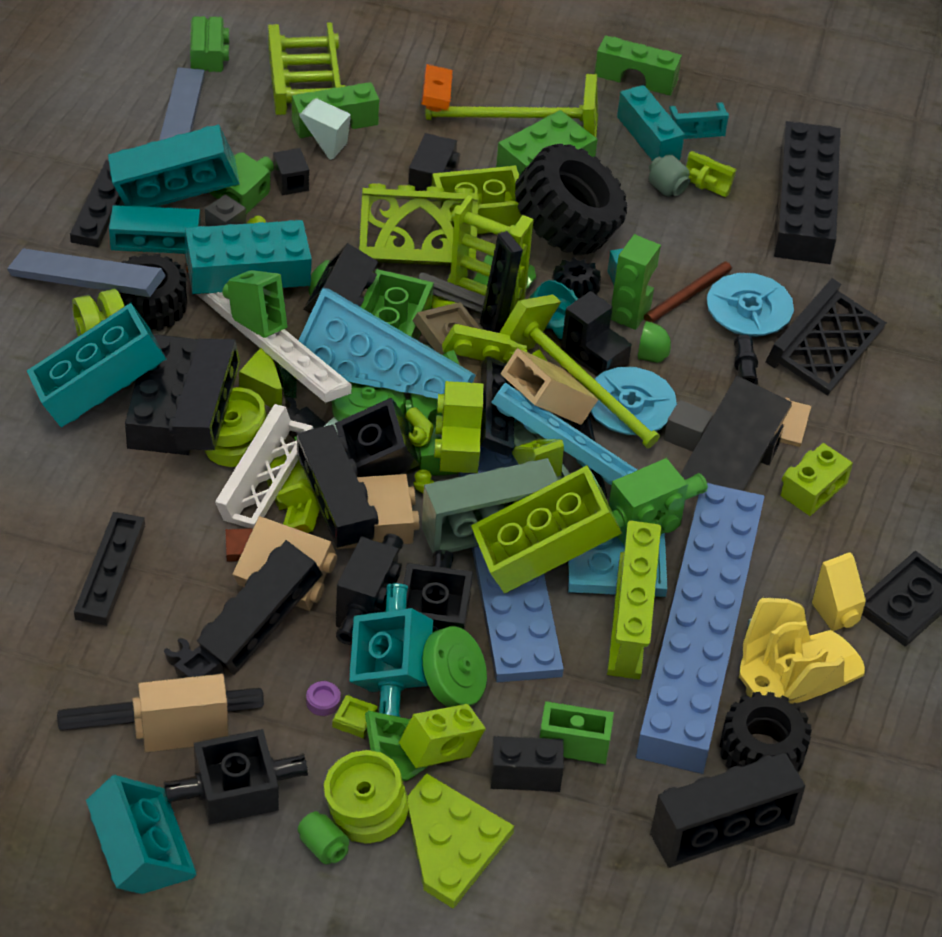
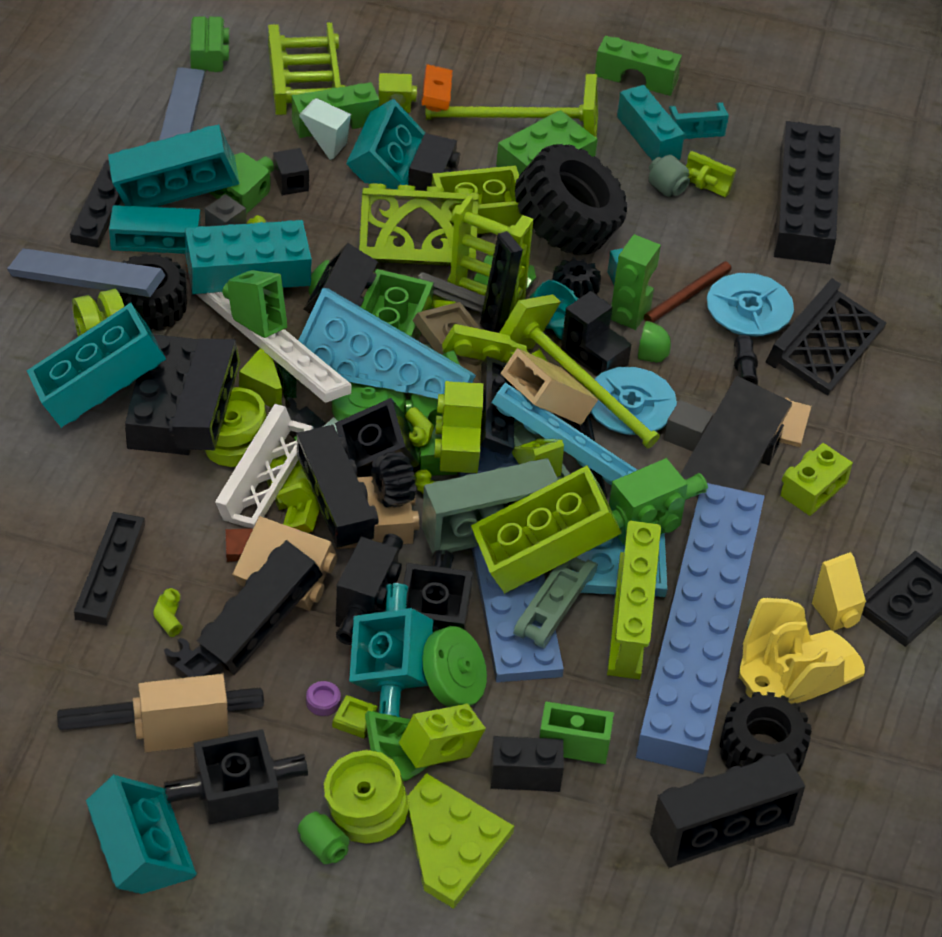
(165, 611): none -> lime arm
(386, 146): none -> teal slope
(393, 479): none -> black gear
(397, 87): none -> lime brick
(554, 600): none -> sand green plate

